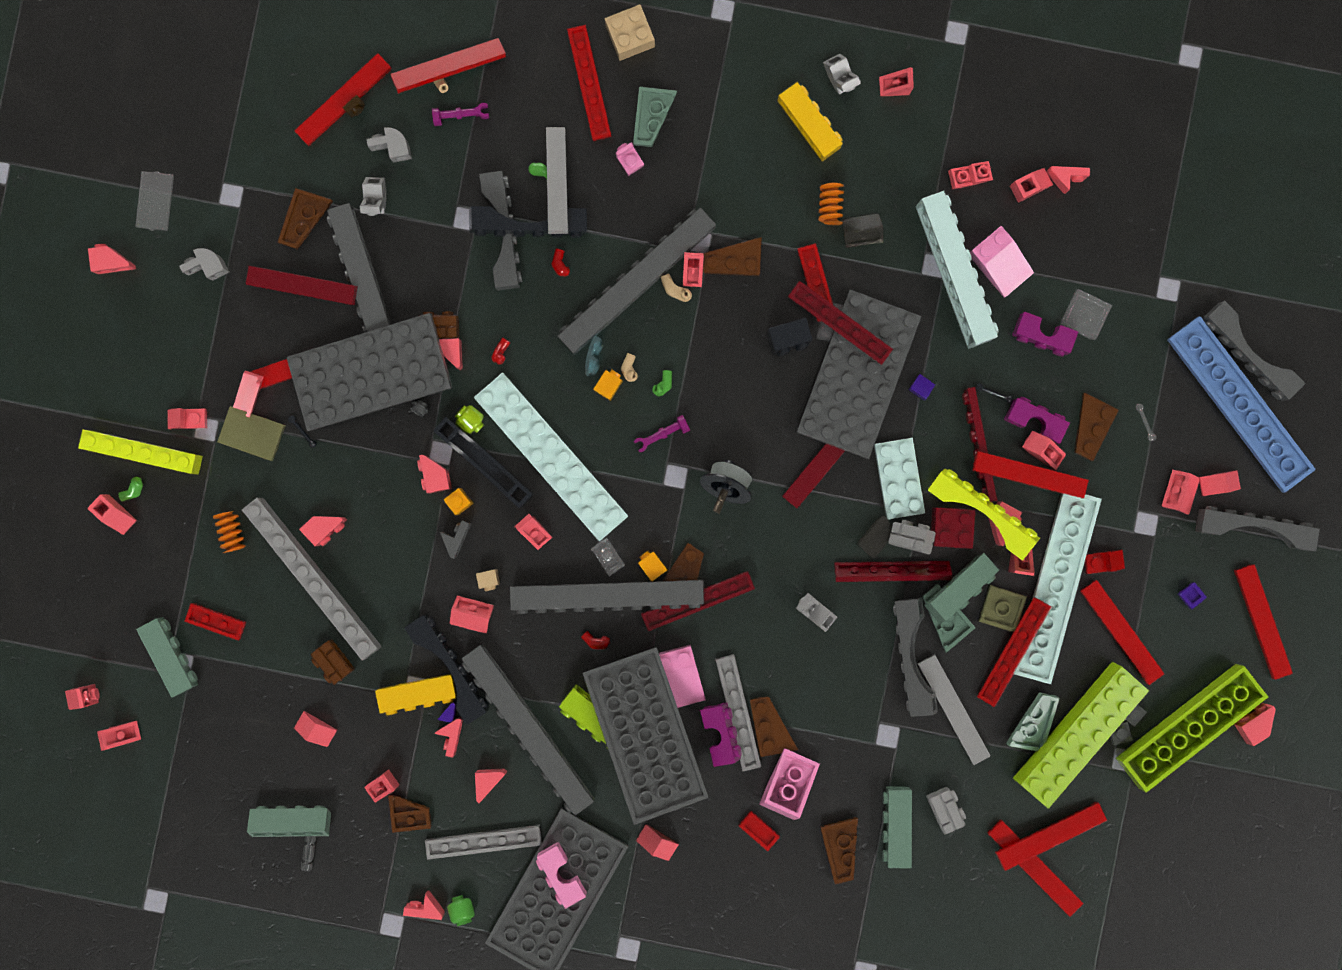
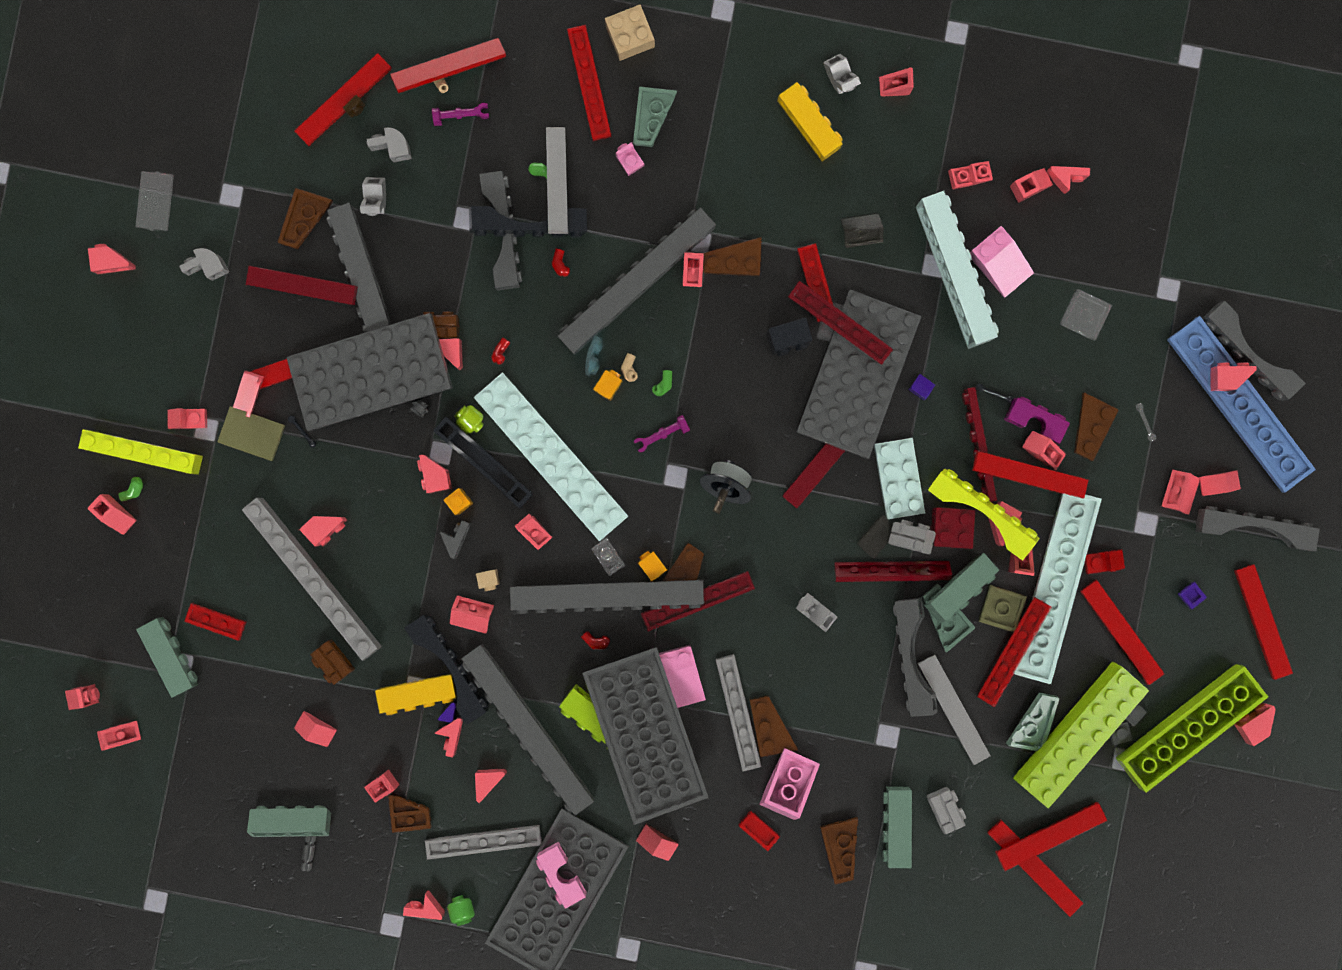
(229, 531): orange piece -> none
(675, 291): tan arm -> none
(720, 718): magenta arch -> none
(830, 203): orange piece -> none
(1028, 330): magenta arch -> none
(1230, 377): none -> coral slope

